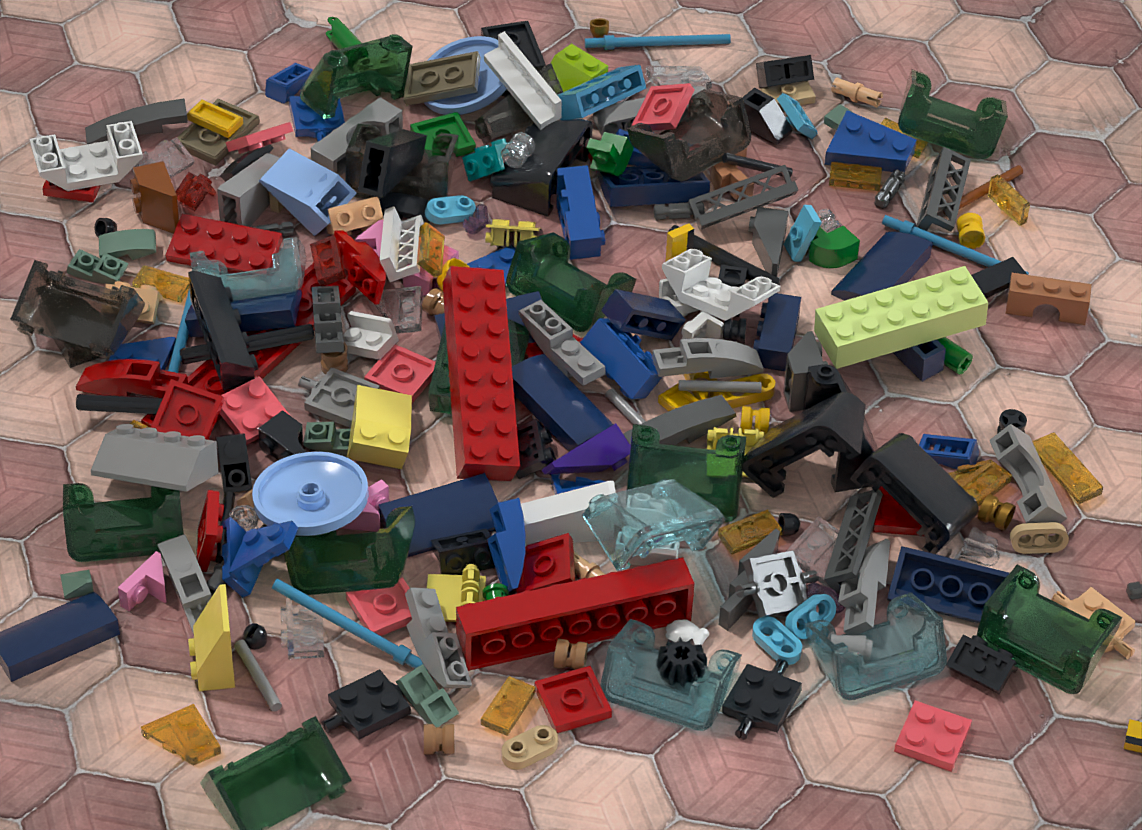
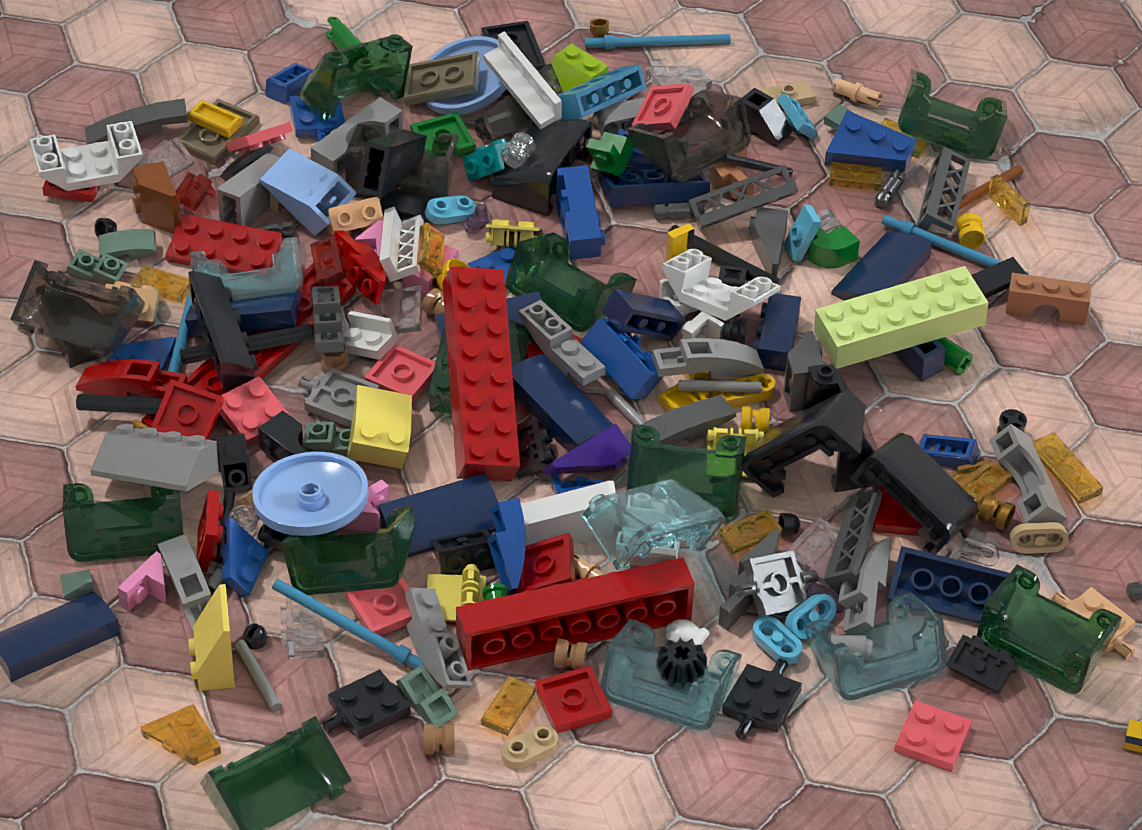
(262, 545): blue wing -> none
(785, 71): black brick -> none

